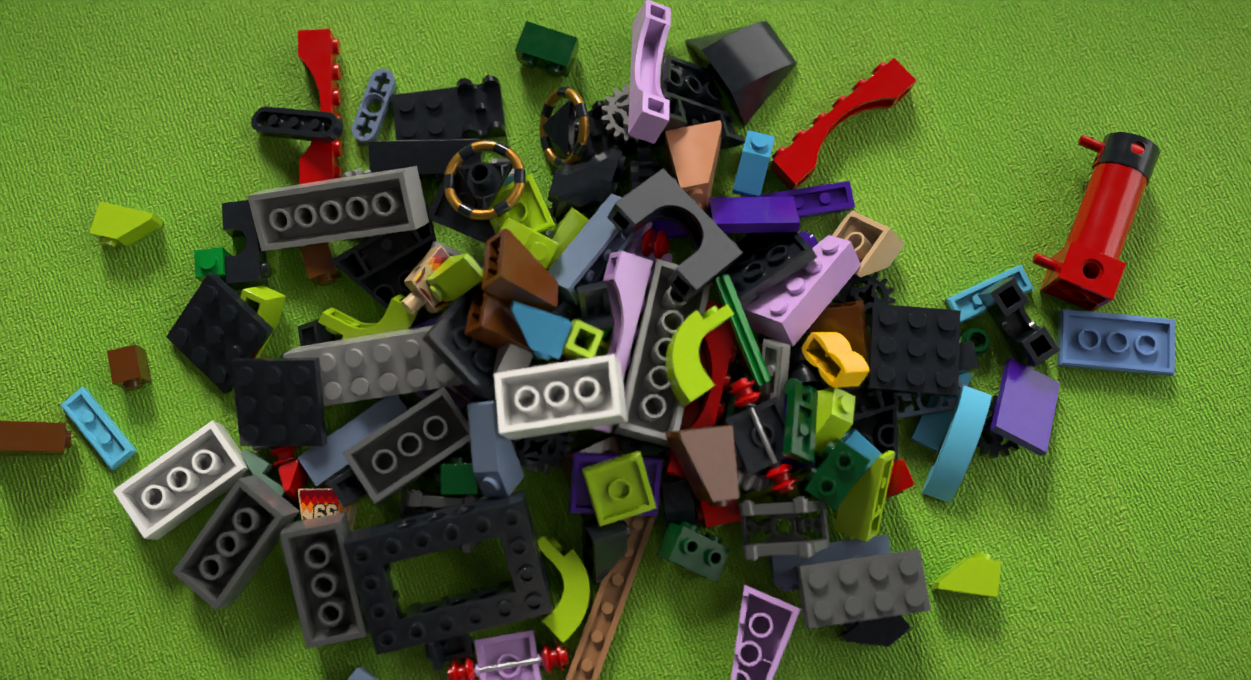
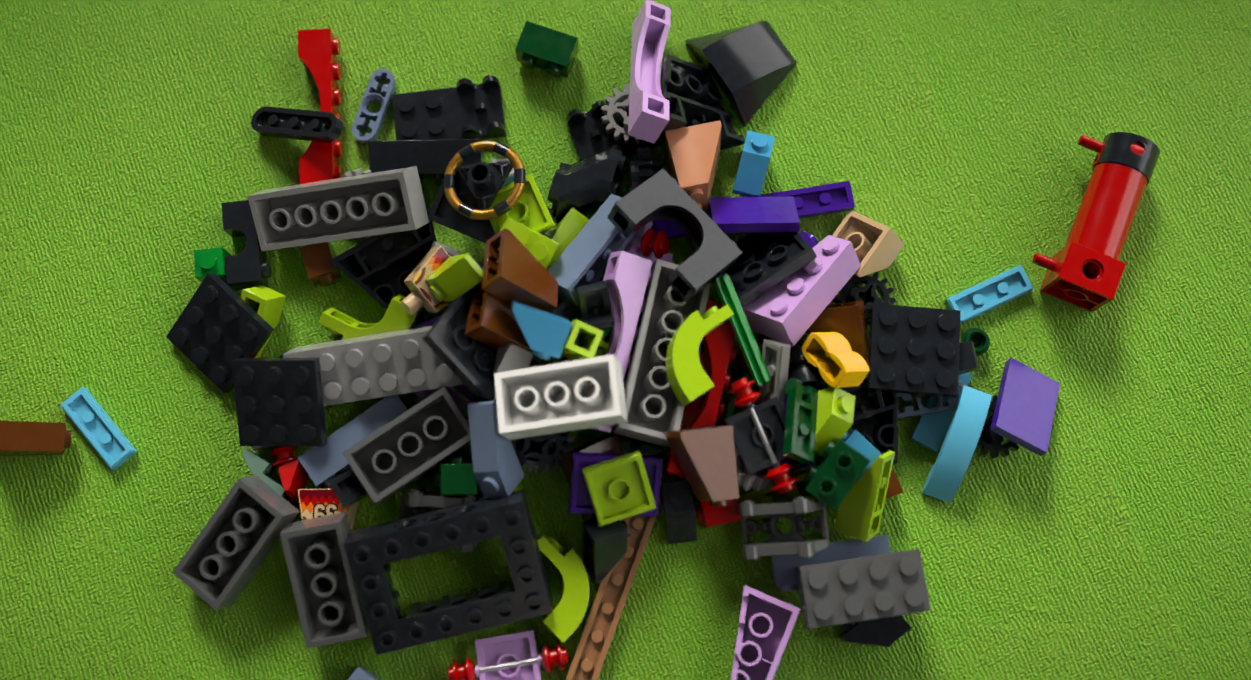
(122, 225): lime slope -> none
(129, 367): reddish brown brick -> none
(182, 481): white brick -> none
(314, 333): black slope -> none
(449, 649): black bracket -> none
(564, 127): piece -> none
(693, 551): dark green brick -> none
(882, 90): red arch -> none
(900, 478): red slope -> none
(972, 576): lime slope -> none
(1006, 306): black arch -> none
(1116, 342): medium blue plate -> none

